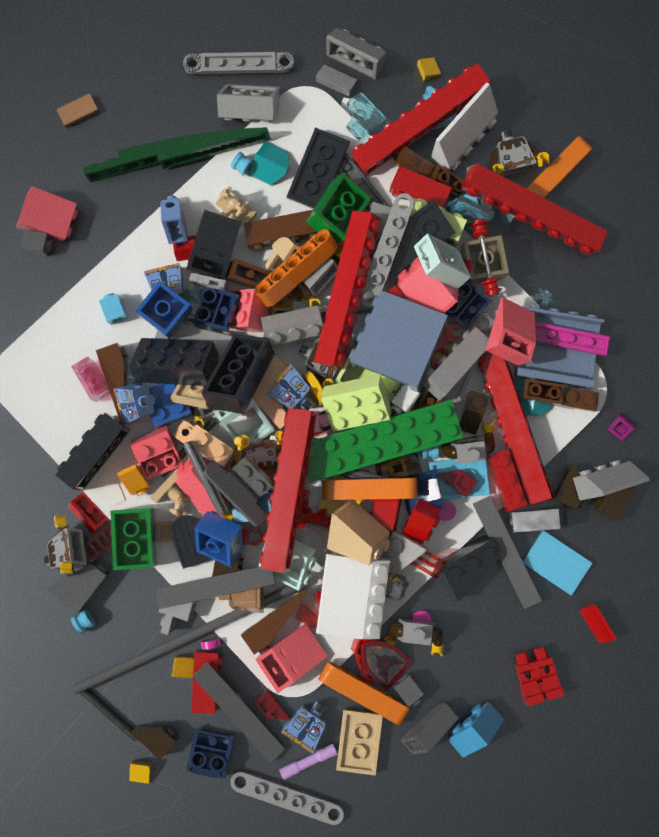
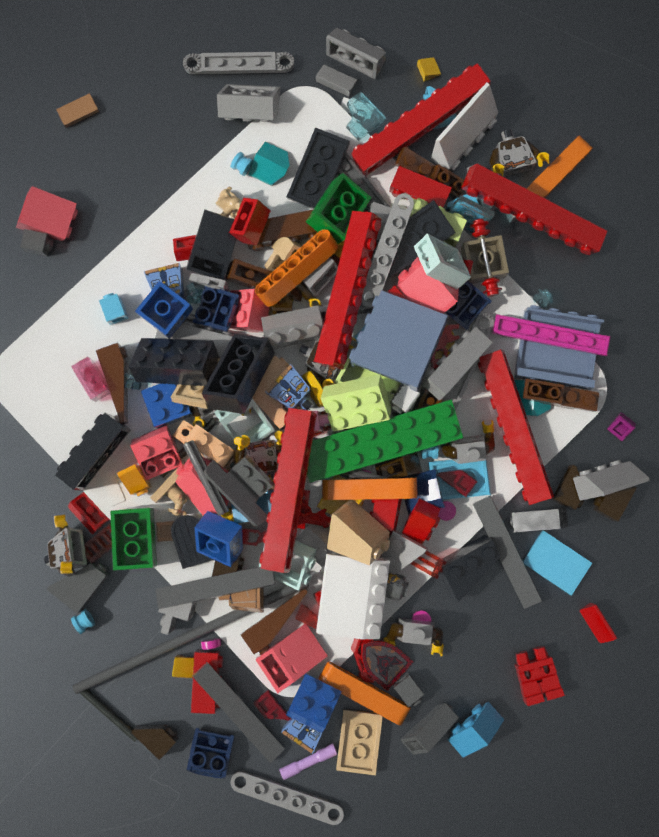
(134, 402): medium blue torso -> none
(140, 771): yellow slope -> none
(172, 211): medium blue torso -> none
(176, 151): dark green slope -> none
(250, 221): none -> red brick
(314, 703): none -> blue brick
(473, 412): dark brown slope -> none
(506, 480): red brick -> none
(513, 333): coral slope -> none

